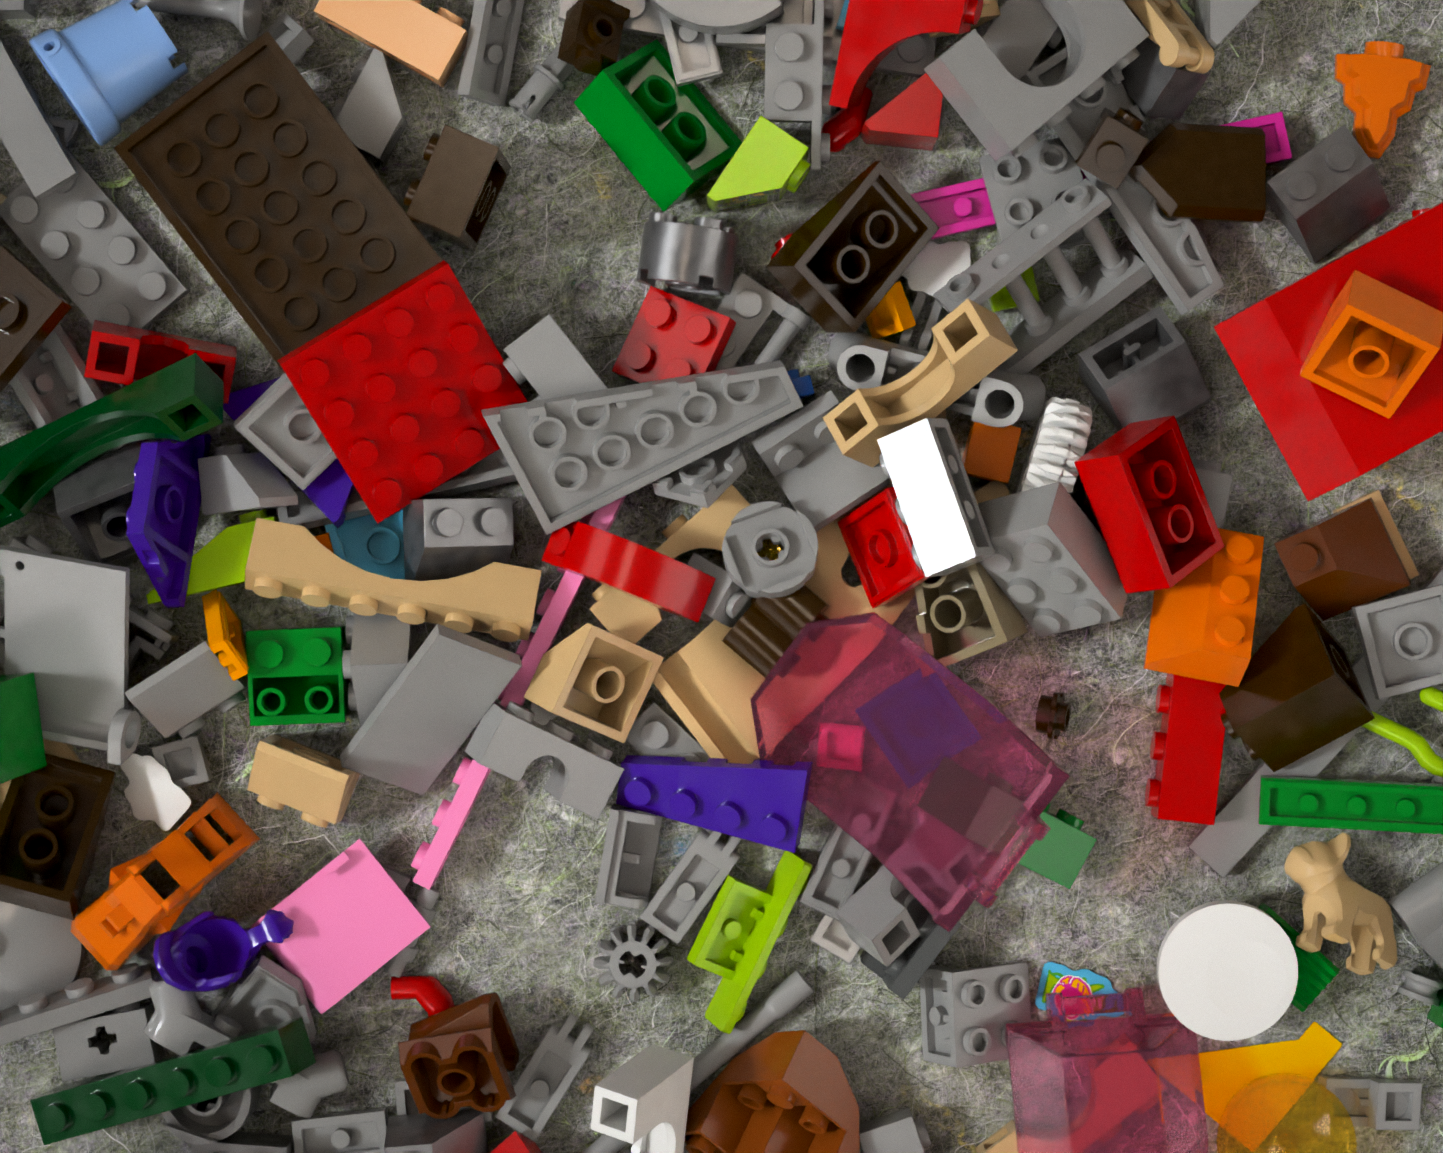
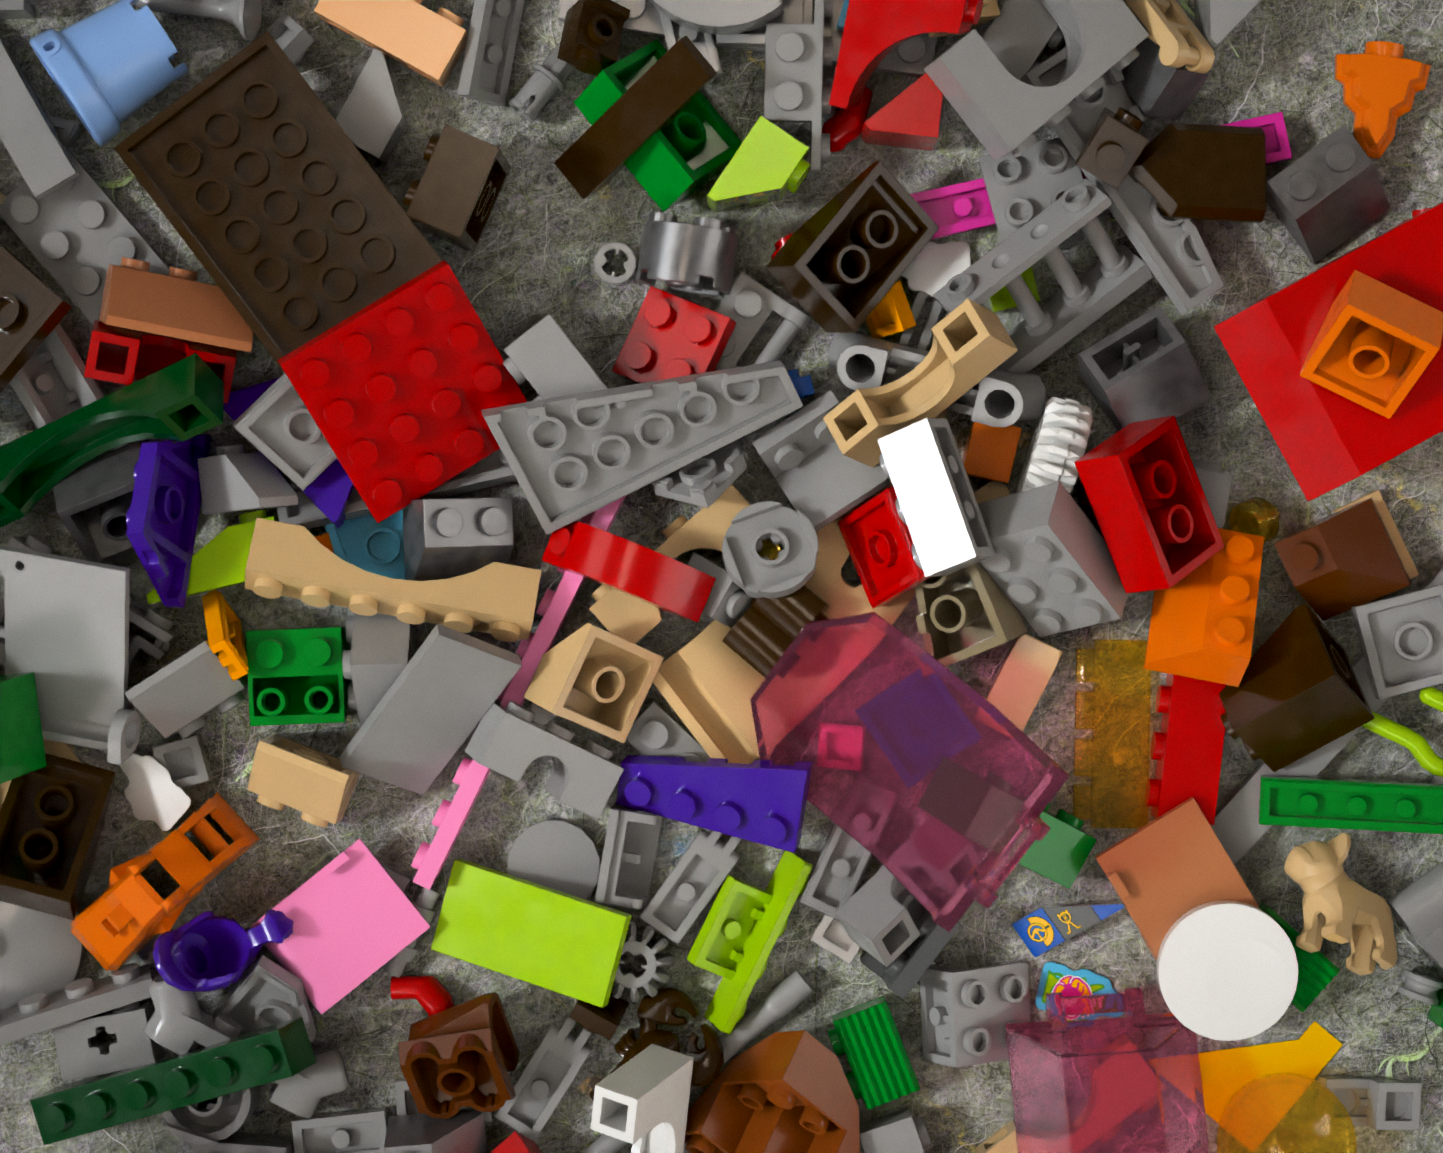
(171, 306): none -> nougat slope
(531, 932): none -> lime tile
(557, 857): none -> light grey tile
(600, 262): none -> light grey bush
(600, 1020): none -> dark brown plate
(635, 118): none -> dark brown slope
(661, 1010): none -> dark brown animal
(874, 1052): none -> green brick
(1023, 678): none -> slope
(1052, 715): dark brown plate -> none
(1056, 924): none -> sticker
(1120, 734): none -> clear yellow windscreen
(1171, 870): none -> nougat door
(1256, 517): none -> clear yellow tile

